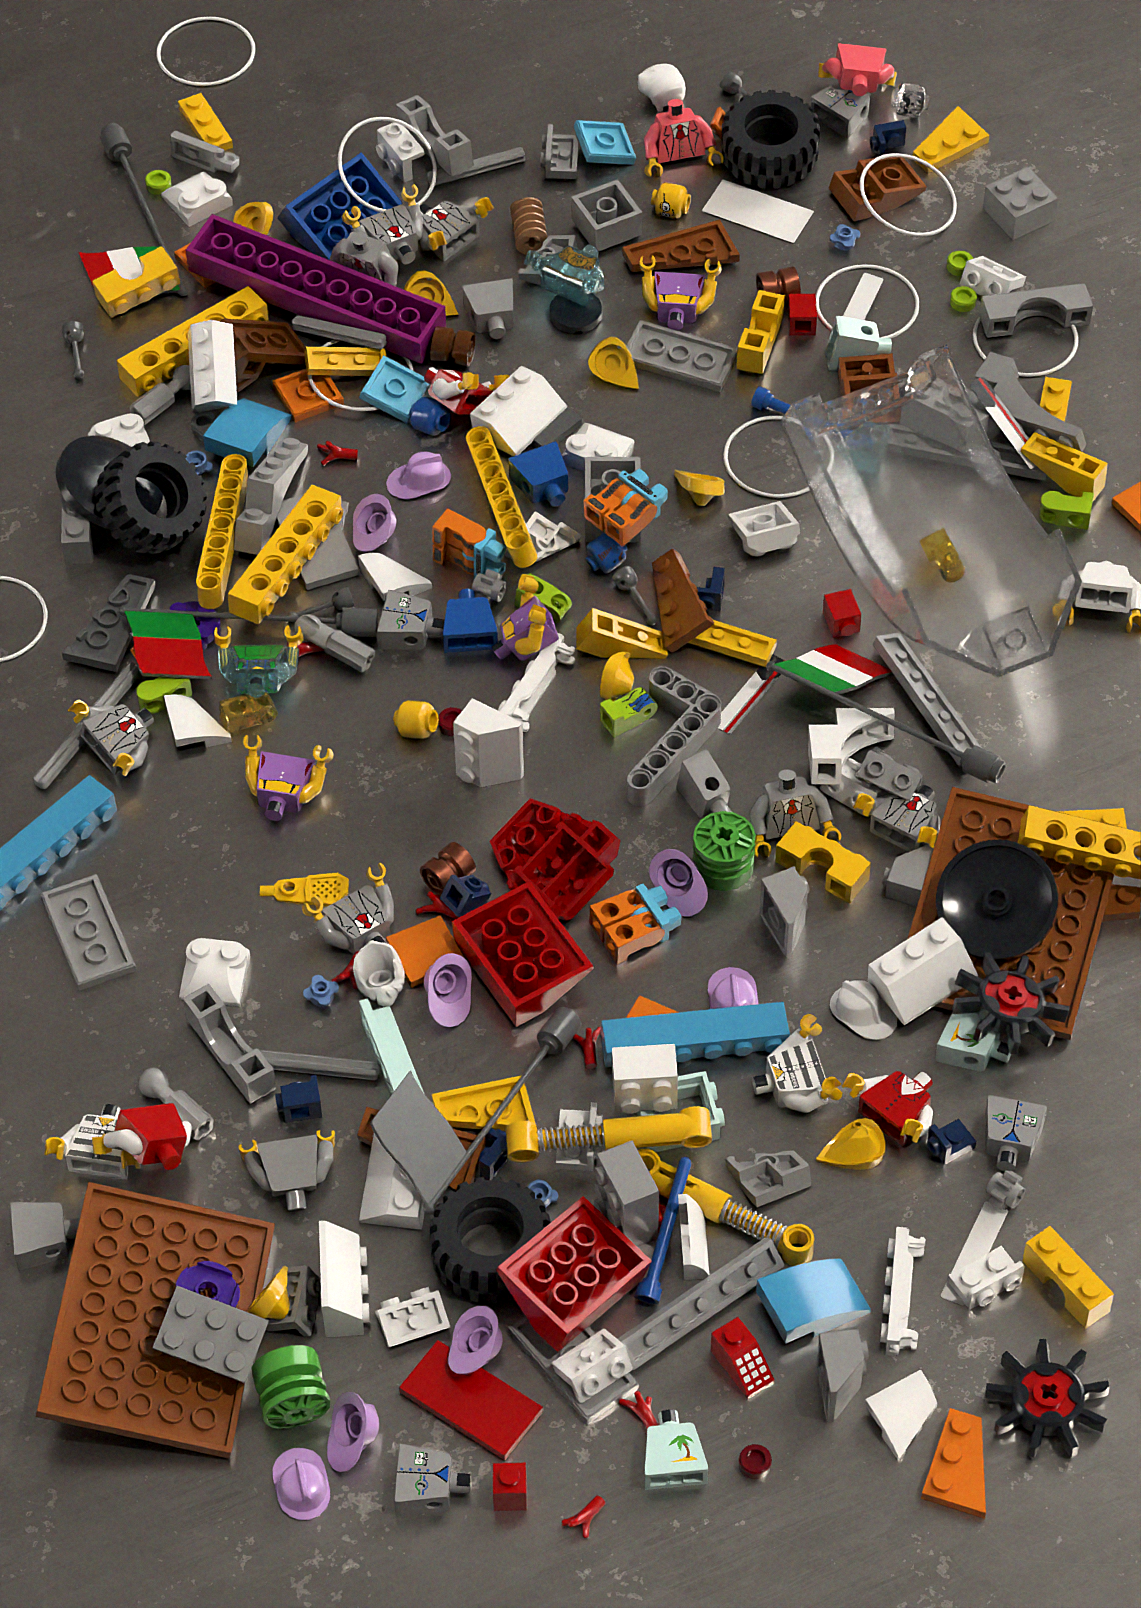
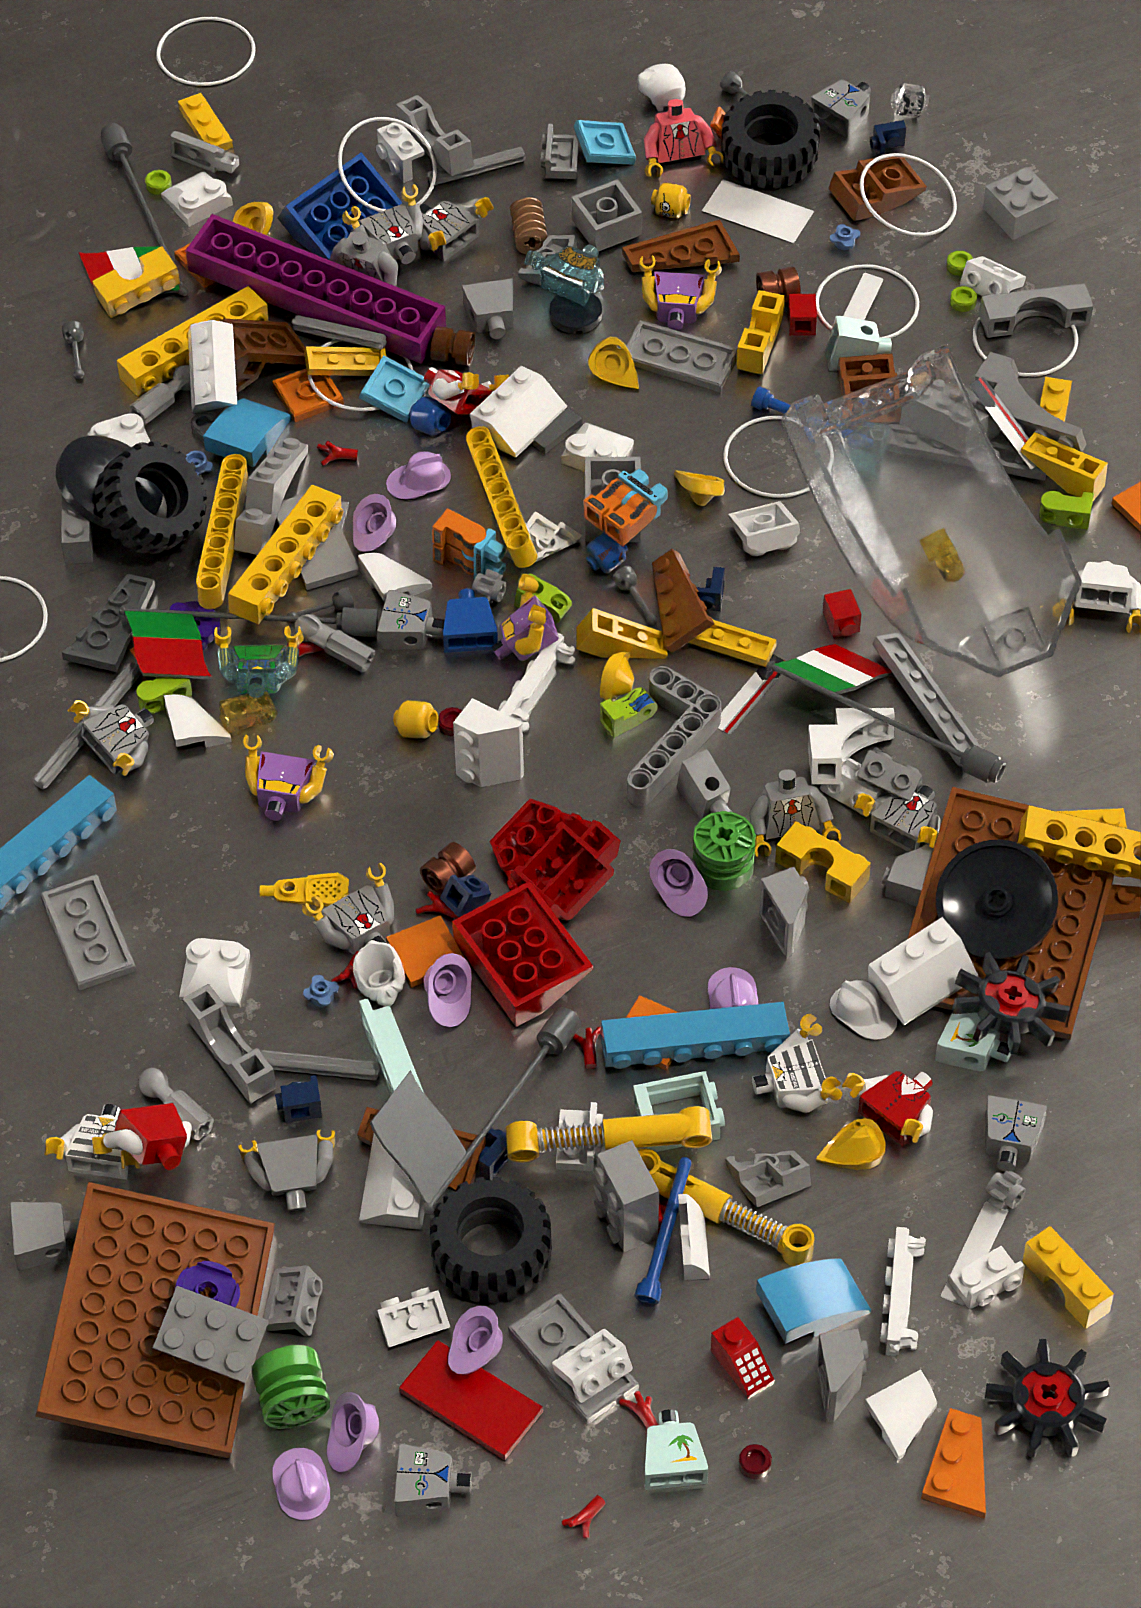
(274, 1299): yellow piece -> none
(342, 1281): white slope -> none
(432, 290): yellow piece -> none
(476, 1104): yellow wing -> none
(509, 1486): red brick -> none
(540, 474): blue torso -> none
(544, 1189): medium blue plate -> none
(572, 1272): red slope -> none
(633, 921): orange hips -> none
(645, 1078): white brick -> none
(701, 1302): light grey plate -> none
(858, 68): coral torso -> none
(950, 1141): dark blue bracket -> none
(951, 140): yellow wing -> none

